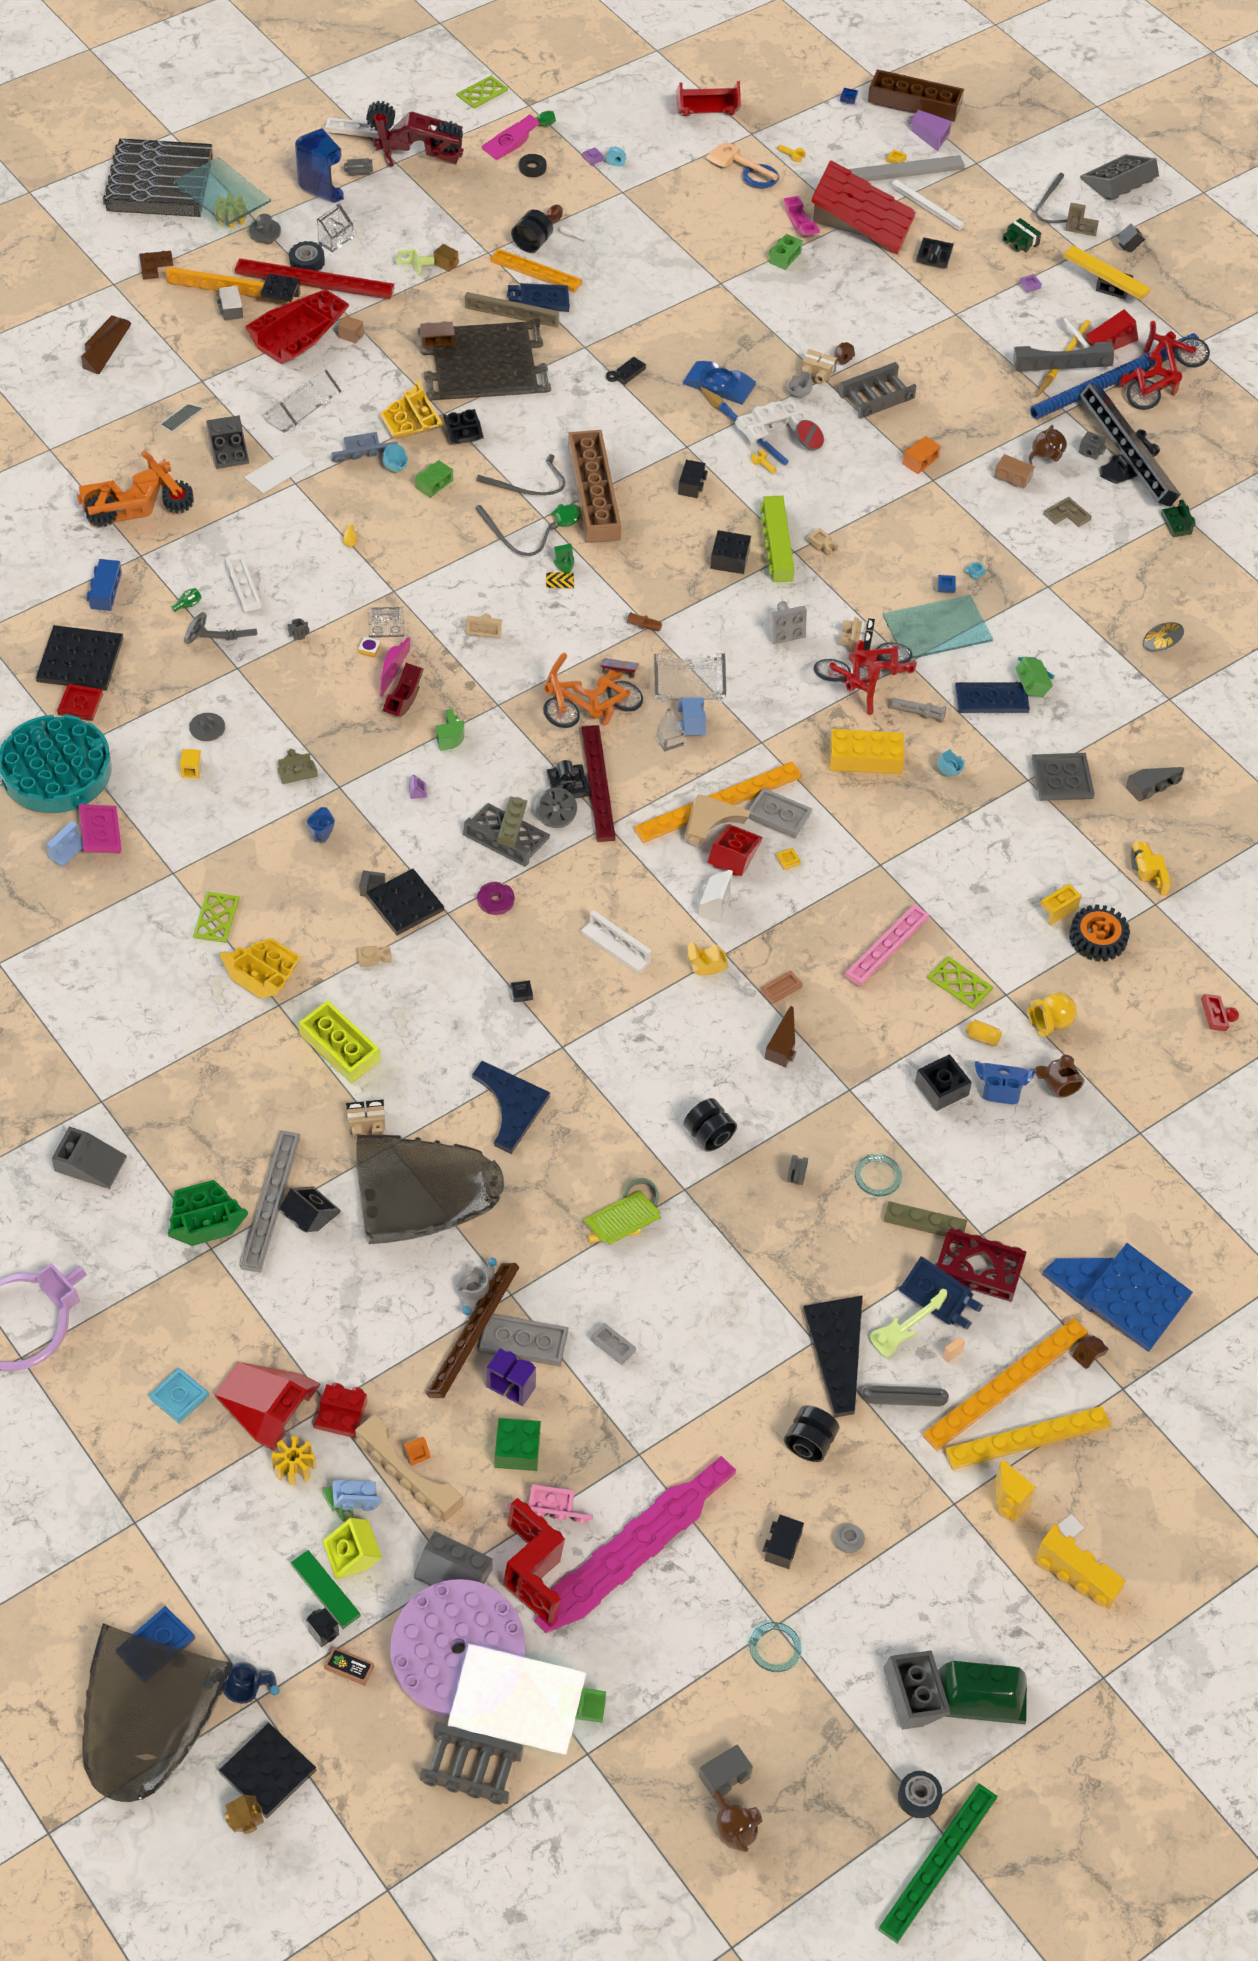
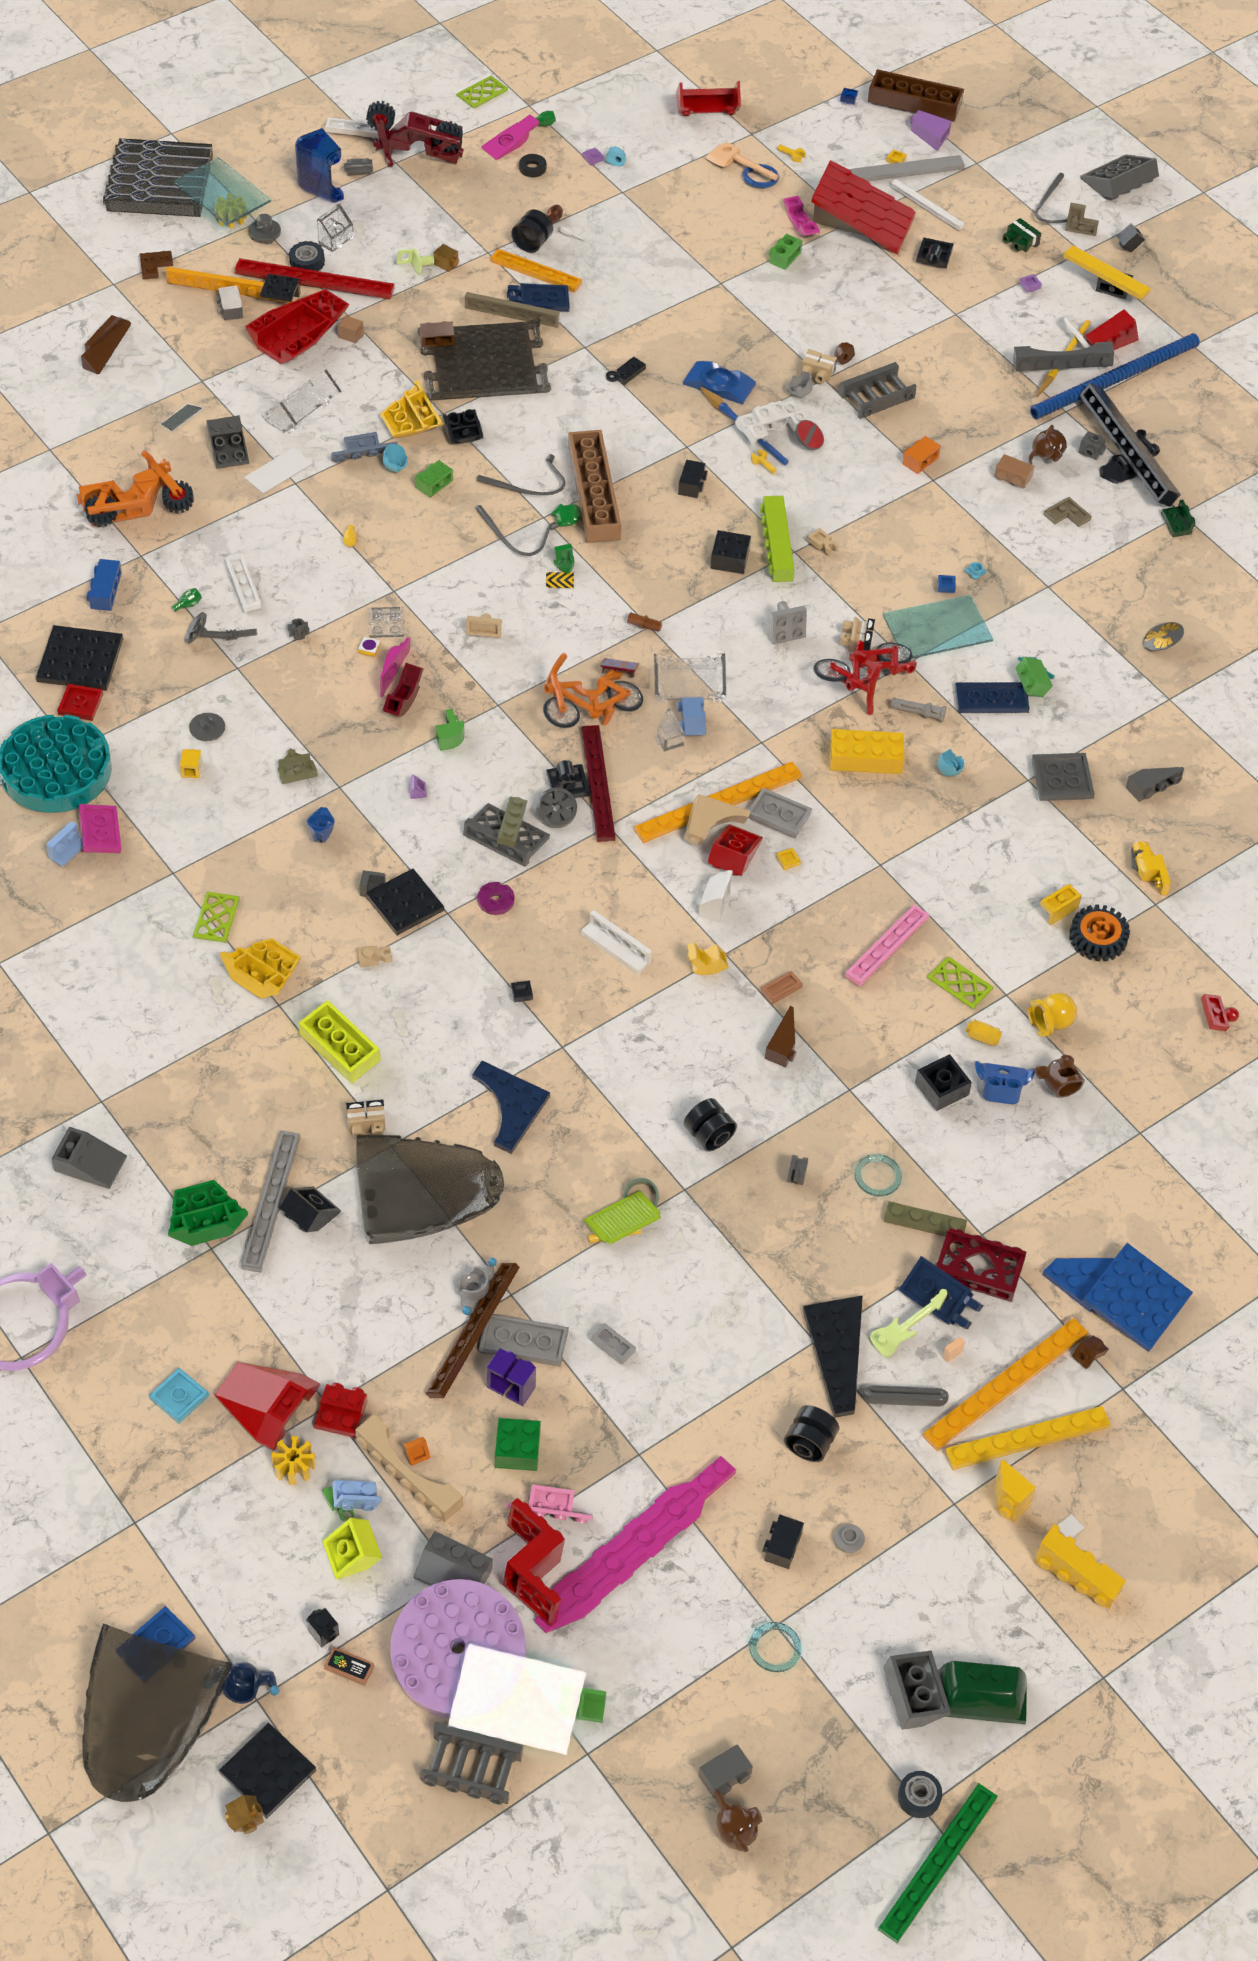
(325, 1589): green tile -> none
(1190, 352): piece -> none

